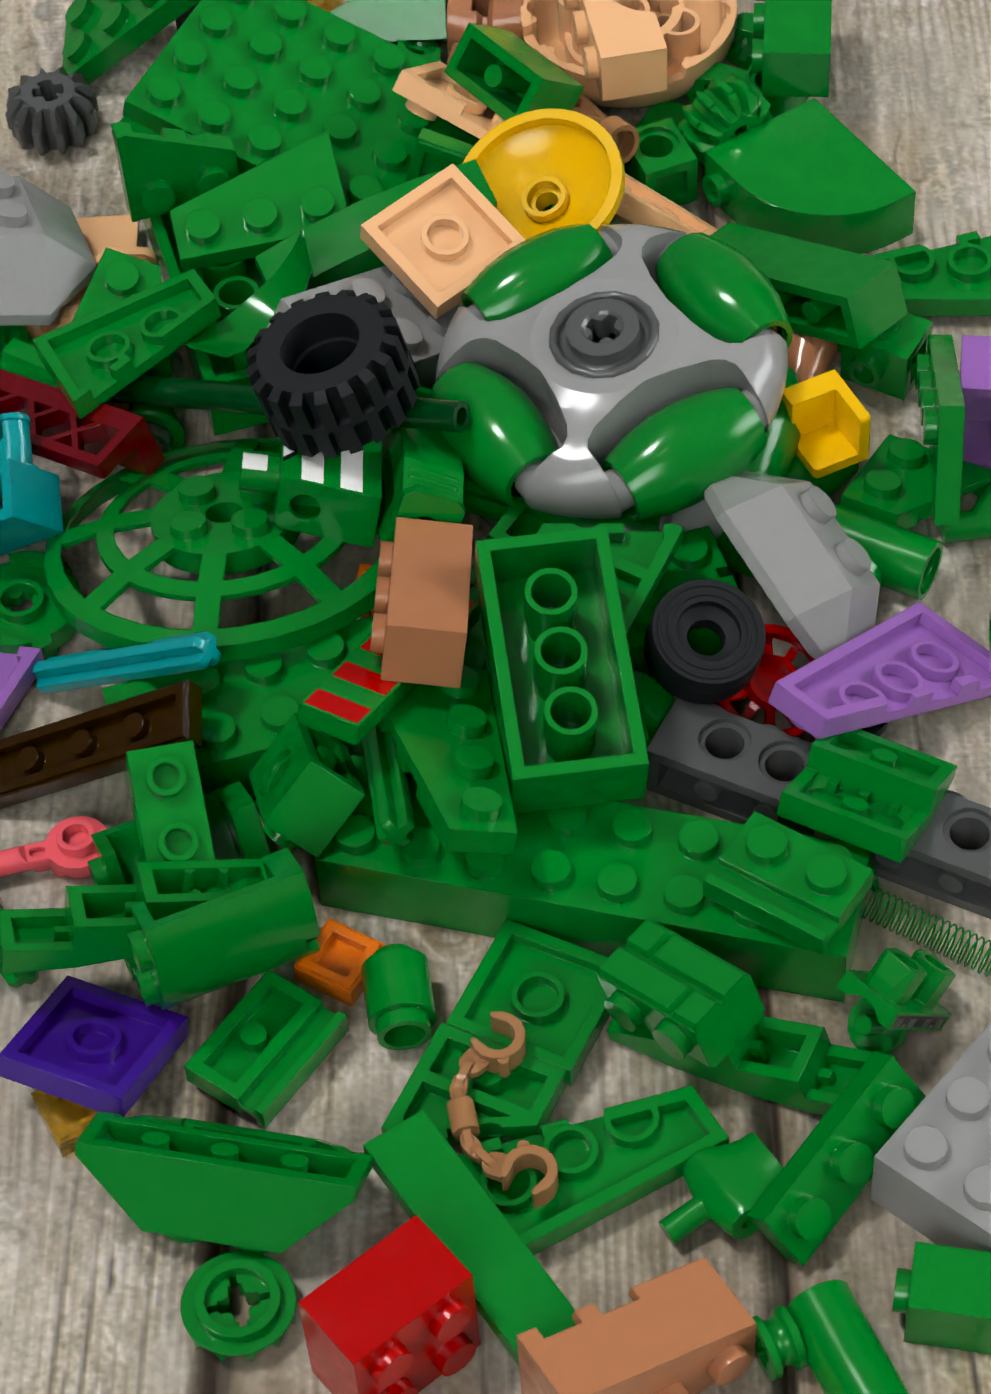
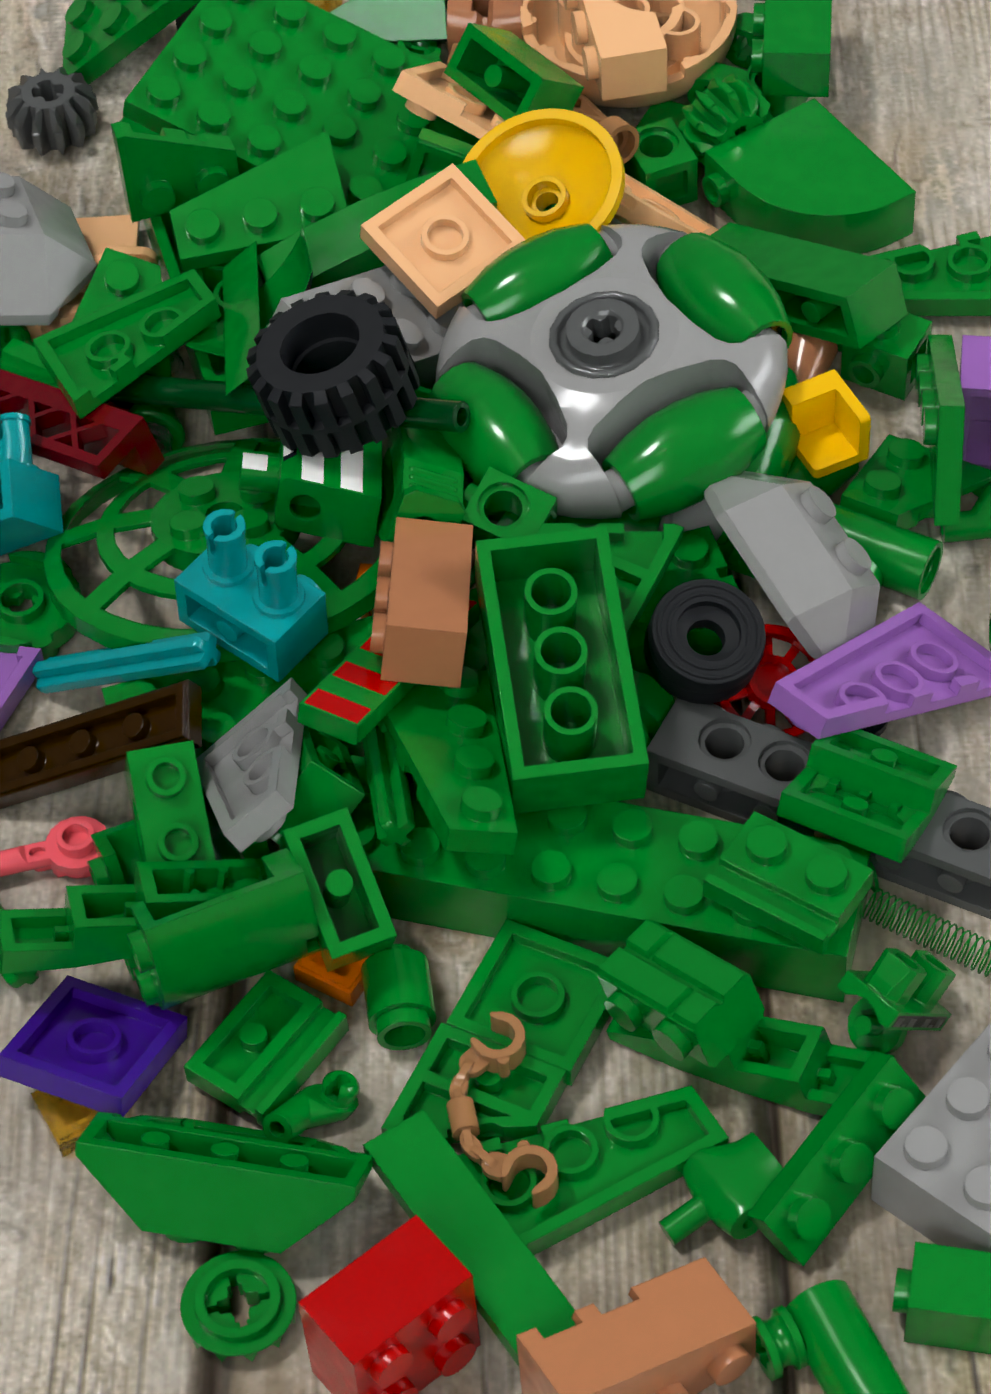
(240, 314): none -> green sticker
(251, 598): none -> teal brick
(255, 769): none -> light grey wing
(313, 1107): none -> green arm
(342, 889): none -> green brick
(504, 493): none -> green brick

